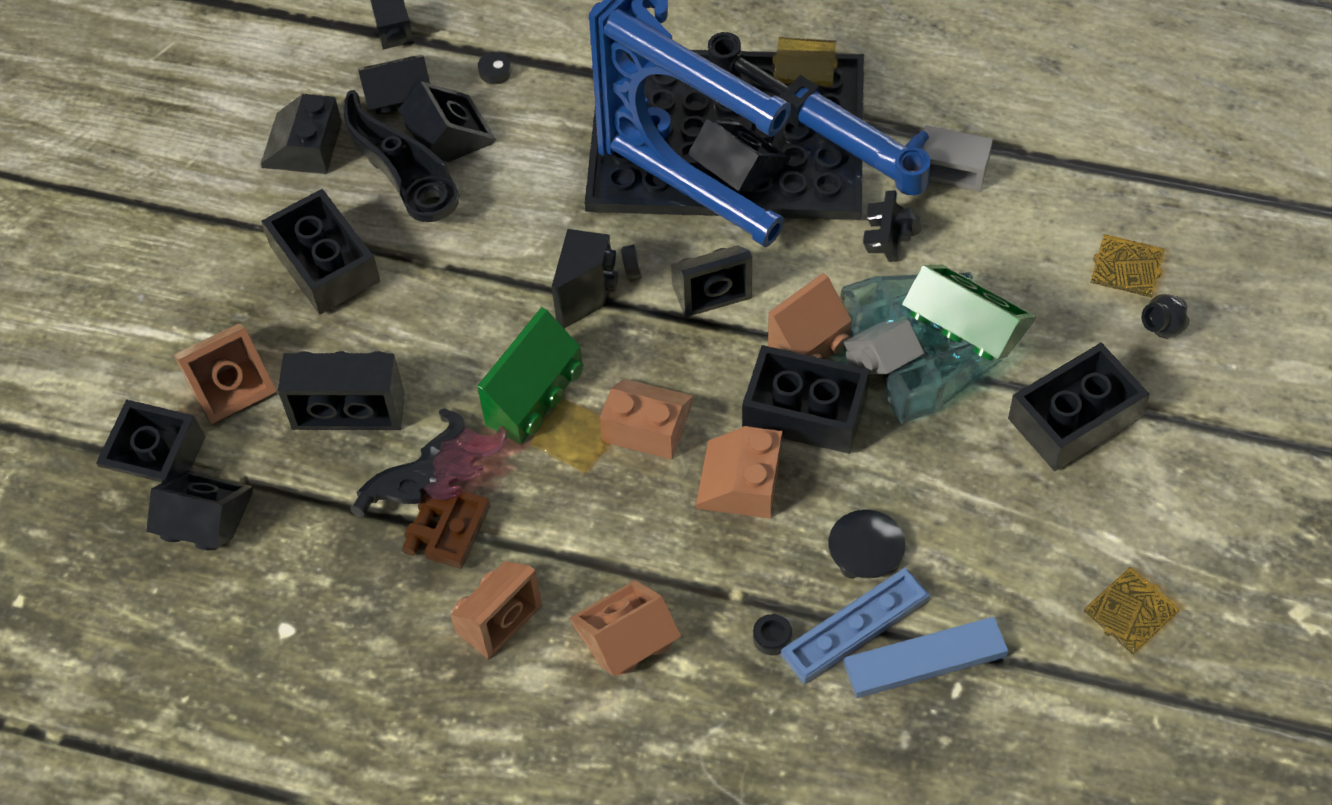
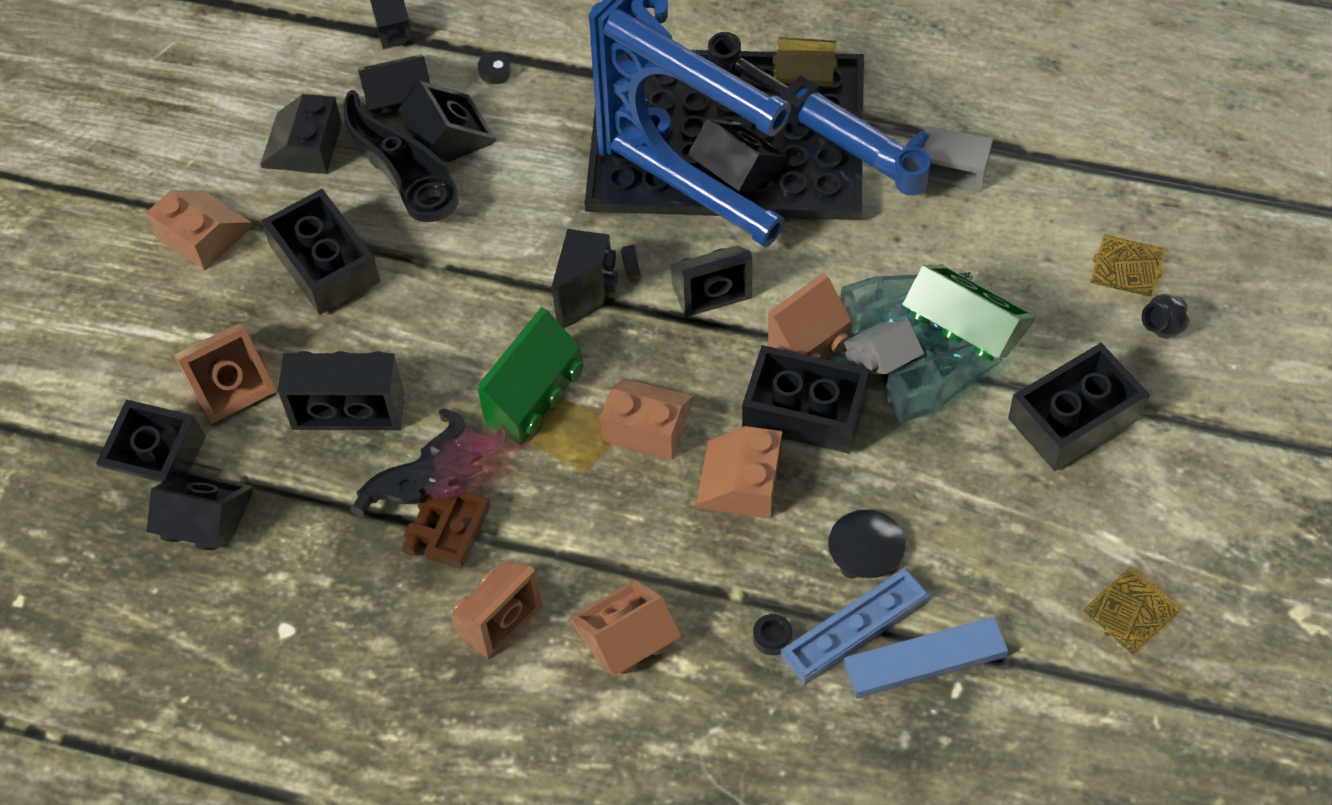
(196, 225): none -> nougat slope
(895, 225): black hips -> none

